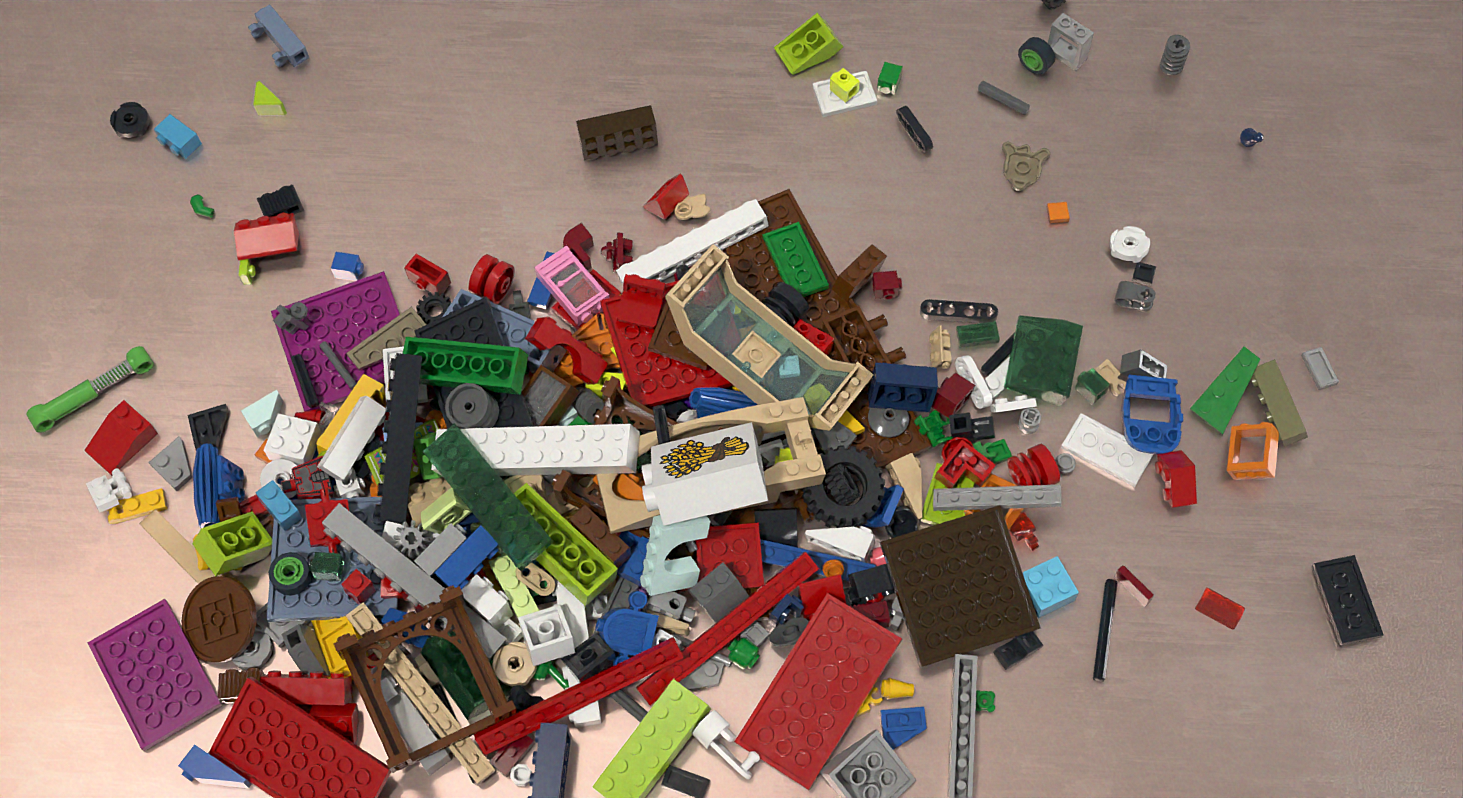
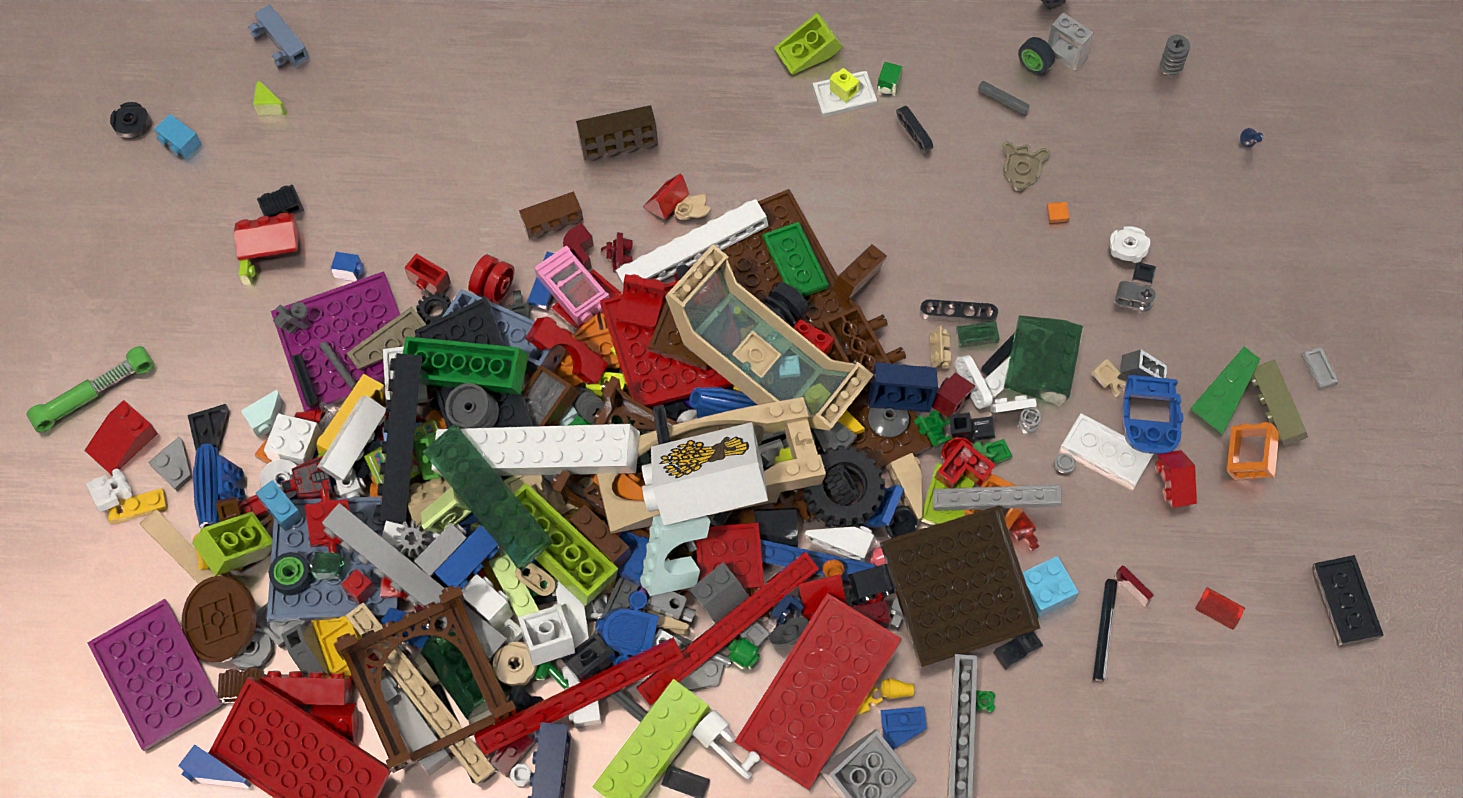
(198, 207): green arm -> none
(551, 215): none -> reddish brown brick
(886, 285): dark red brick -> none
(1034, 468): red wheel -> none
(1091, 385): clear green brick -> none

